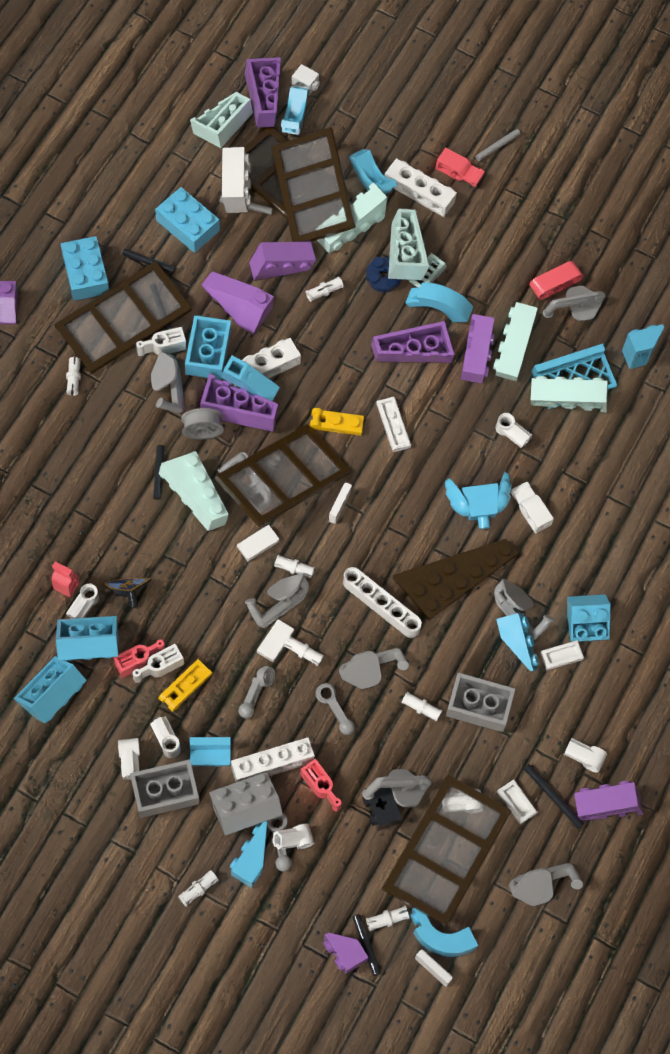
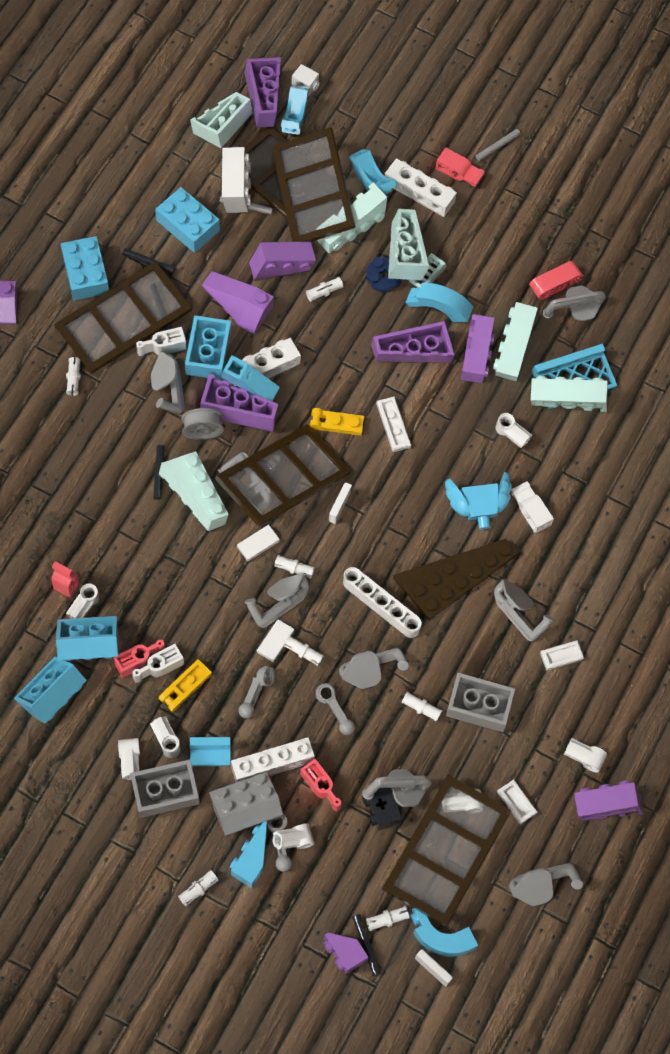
(127, 588): shield -> none
(516, 635): medium azure slope -> none
(553, 796): black bar -> none
(588, 617): medium azure slope -> none
(641, 345): medium azure slope -> none

